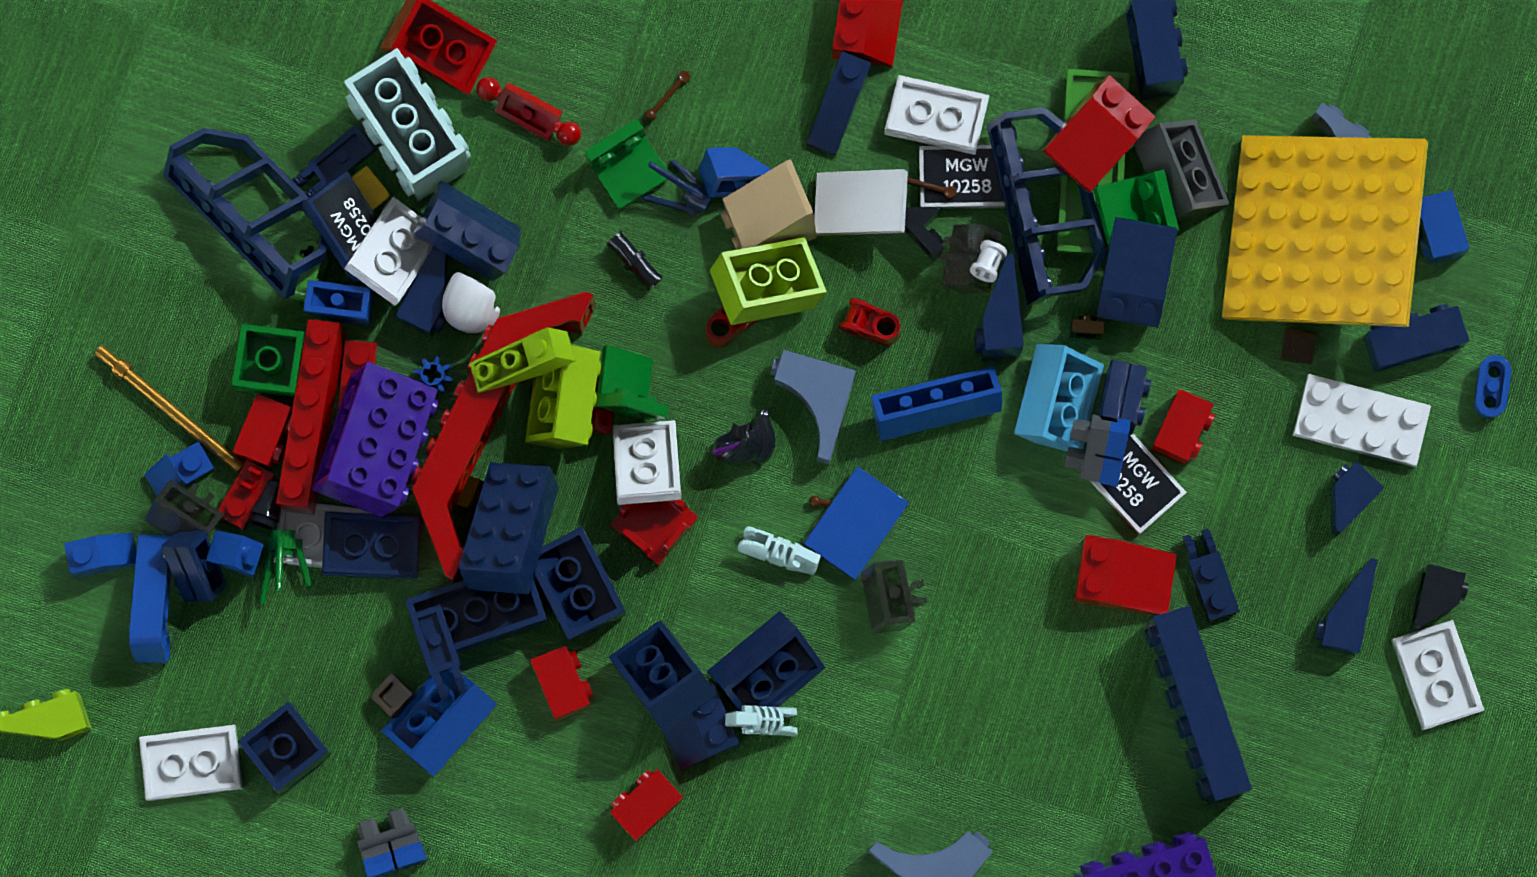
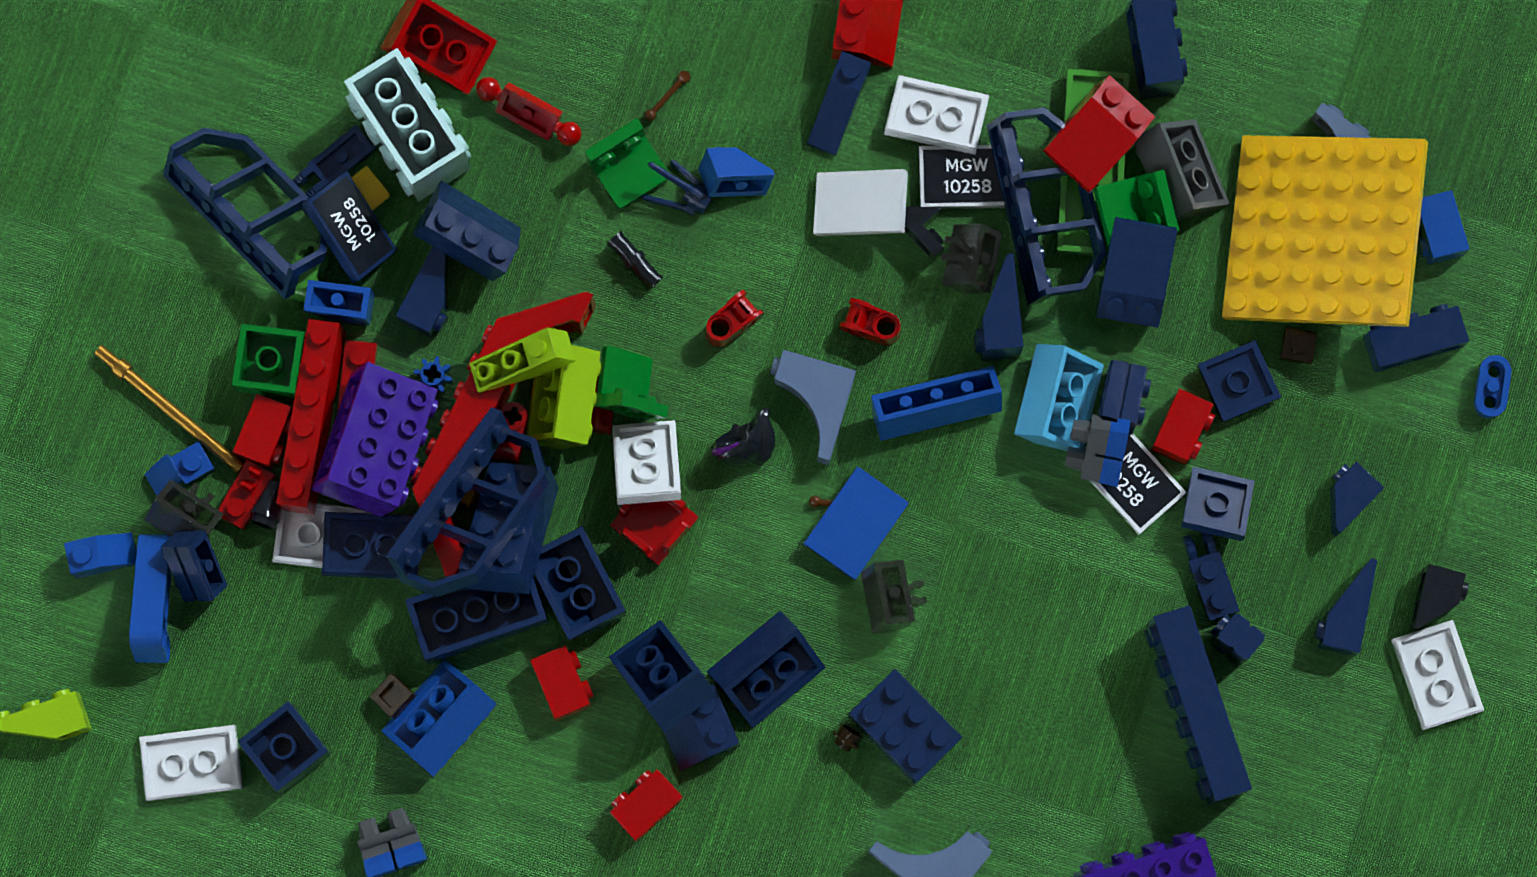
(235, 553): blue slope -> none
(281, 545): green plant -> none
(390, 253): white tile -> none
(438, 647): dark blue hinge -> none
(447, 494): none -> dark blue plate
(469, 304): white piece -> none
(507, 451): none -> red piece
(762, 720): light aqua hinge -> none
(767, 281): lime brick -> none
(769, 209): tan slope -> none
(778, 551): light aqua hinge -> none
(847, 738): none -> dark brown plate
(905, 726): none -> dark blue brick
(949, 192): reddish brown hinge -> none
(988, 261): white bush -> none
(1086, 328): dark brown plate -> none
(1124, 576): red slope -> none
(1217, 503): none -> dark blue plate
(1236, 638): none -> dark blue brick
(1238, 381): none -> dark blue plate
(1361, 420): white plate -> none

